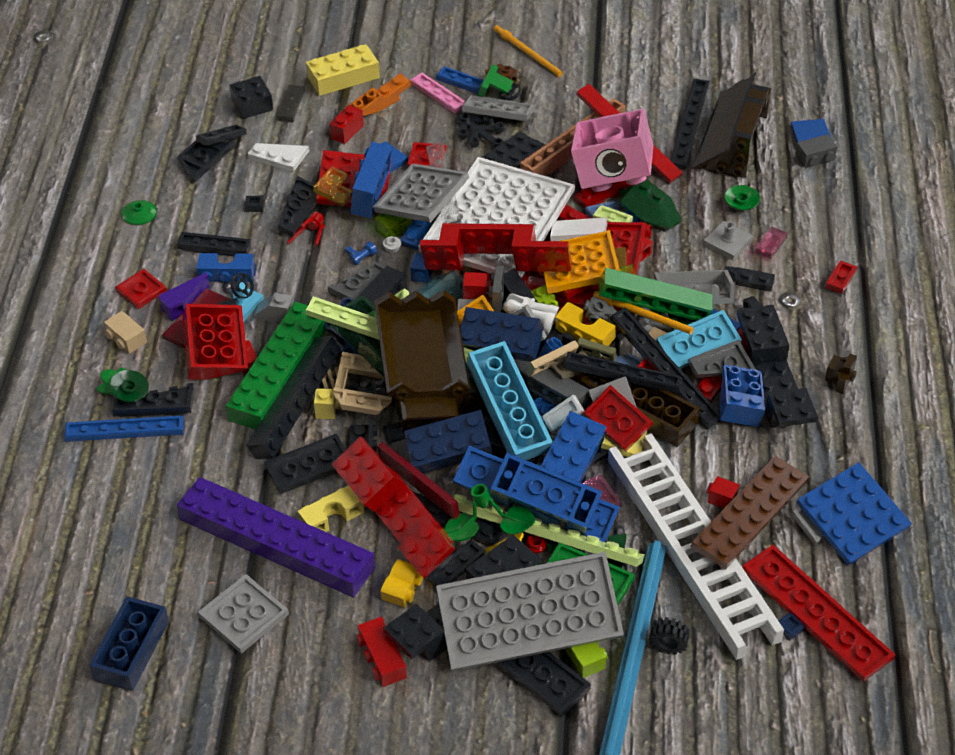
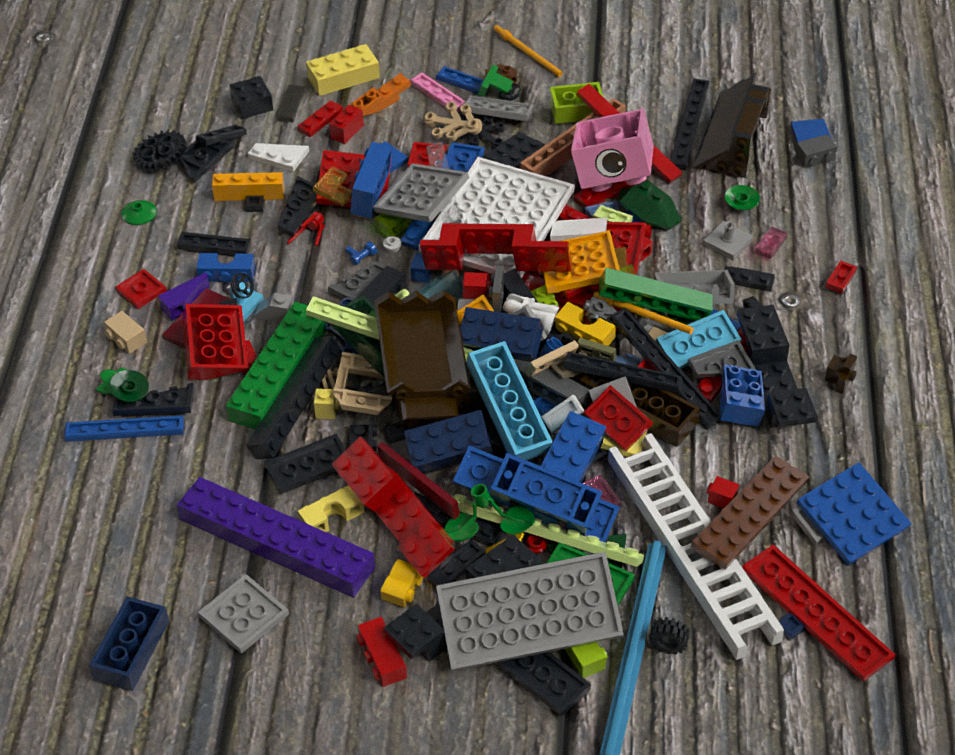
(160, 151): none -> black gear
(239, 185): none -> light orange brick
(320, 118): none -> red plate
(463, 156): none -> blue plate
(472, 126): none -> tan plant
(567, 105): none -> lime brick

